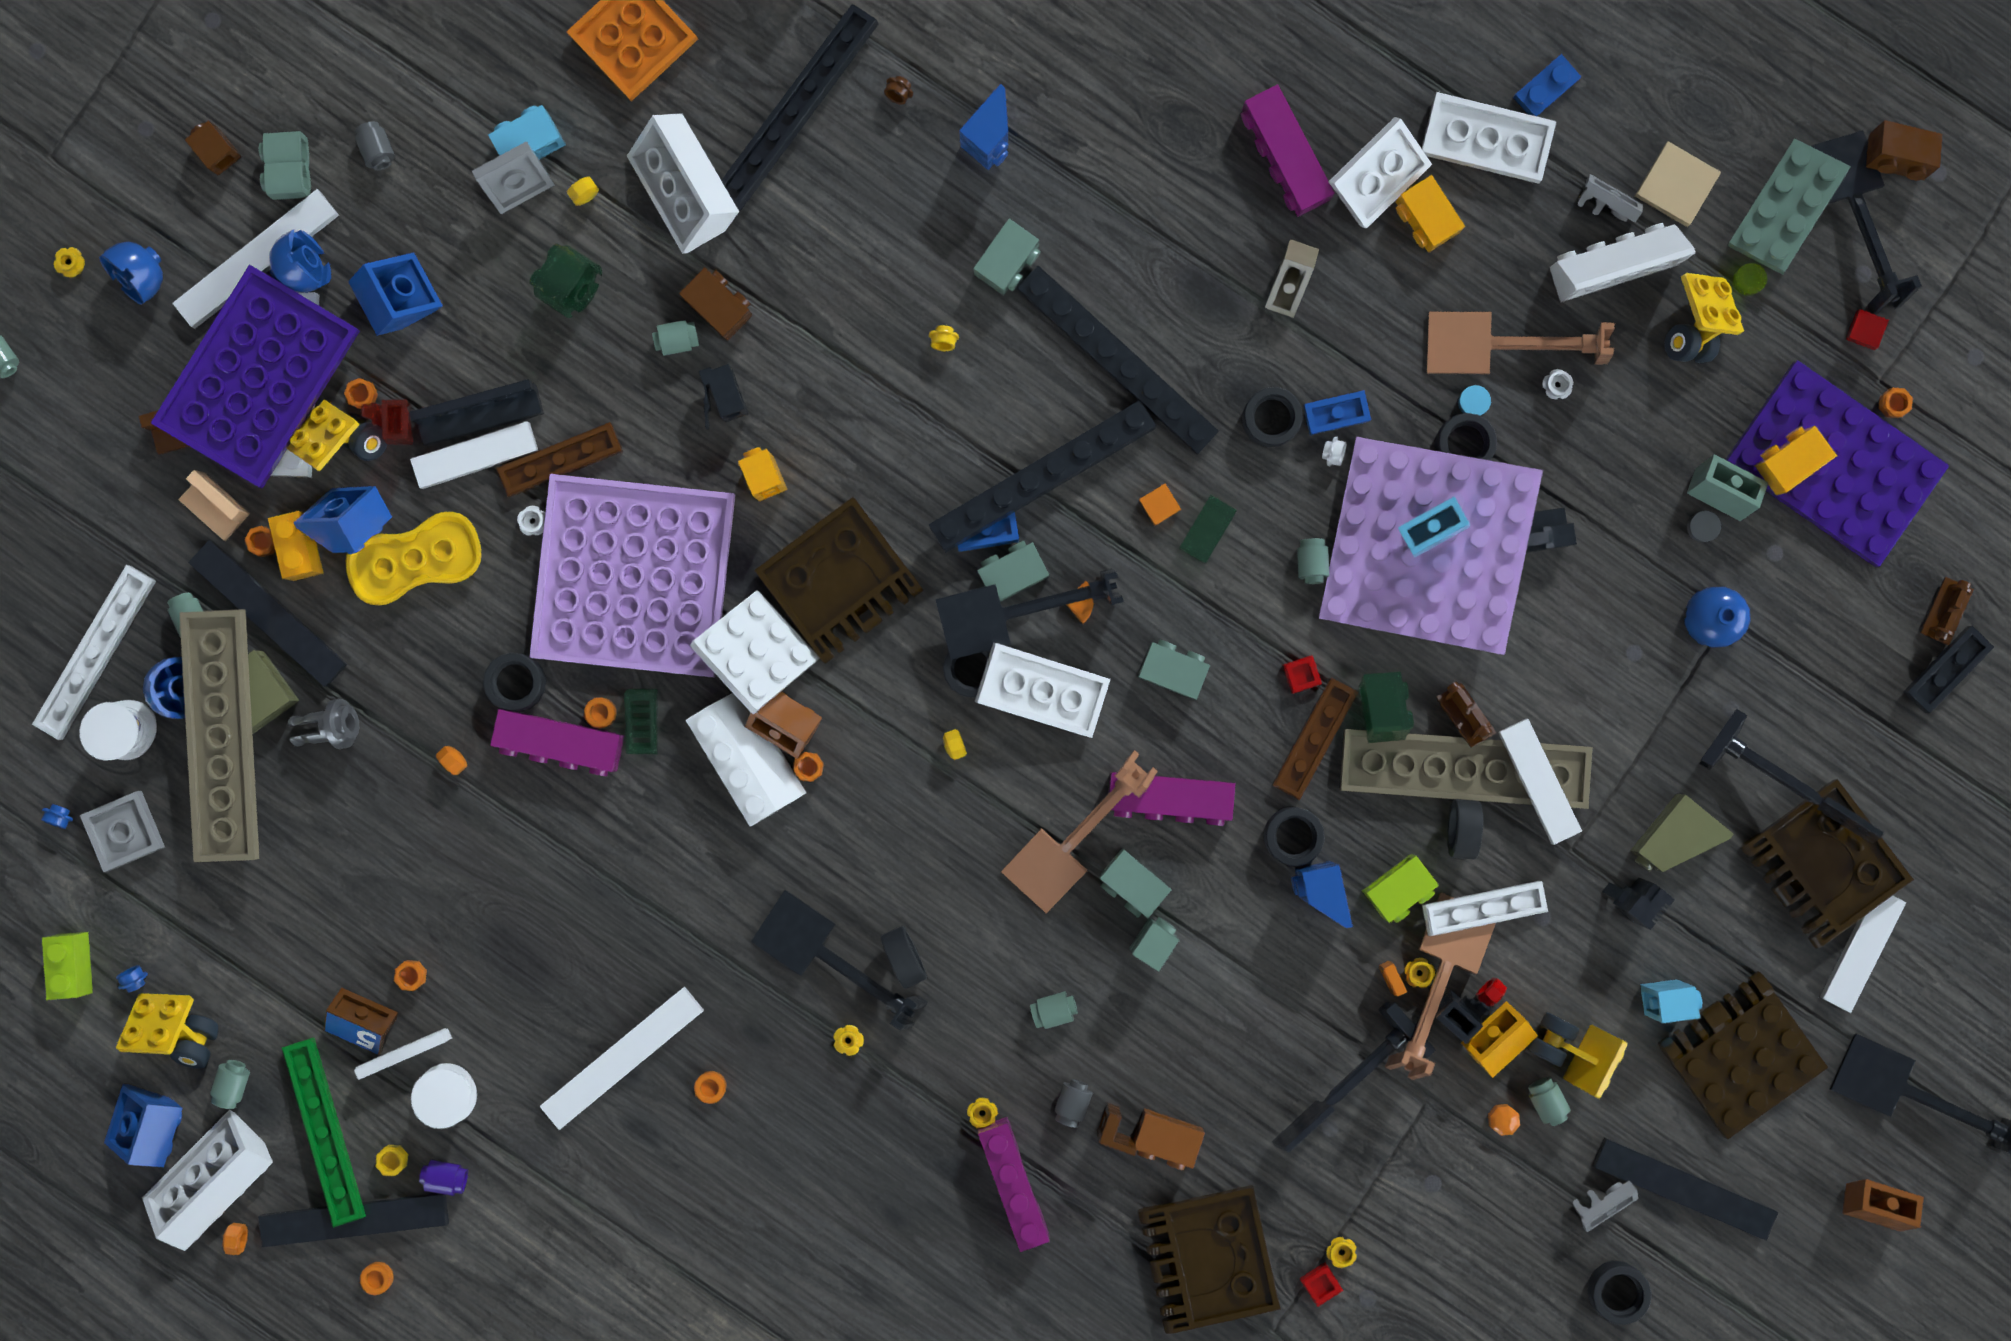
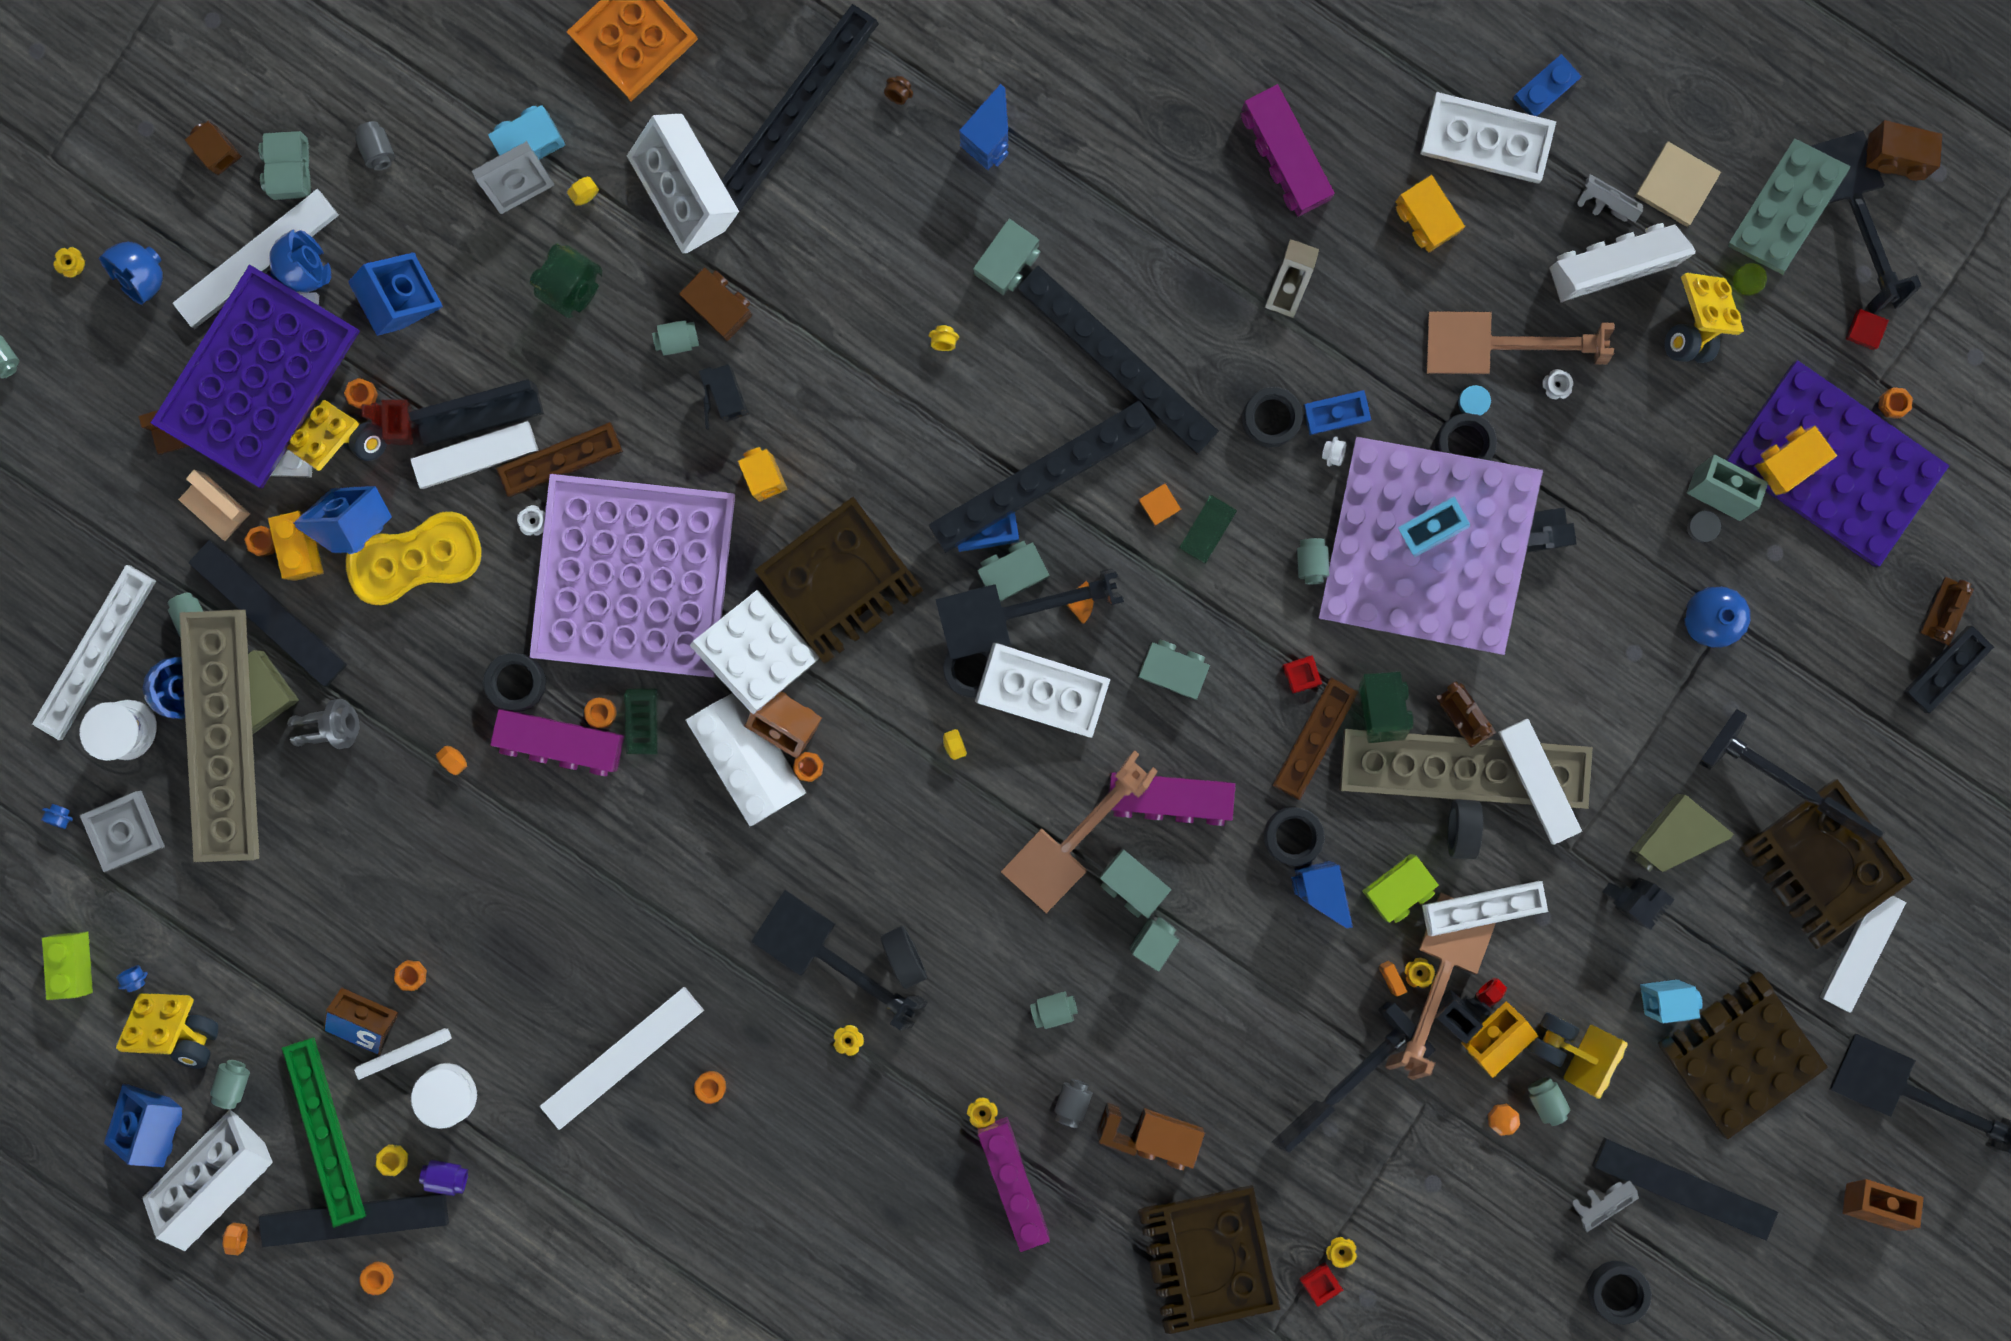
(1380, 172): white plate -> none

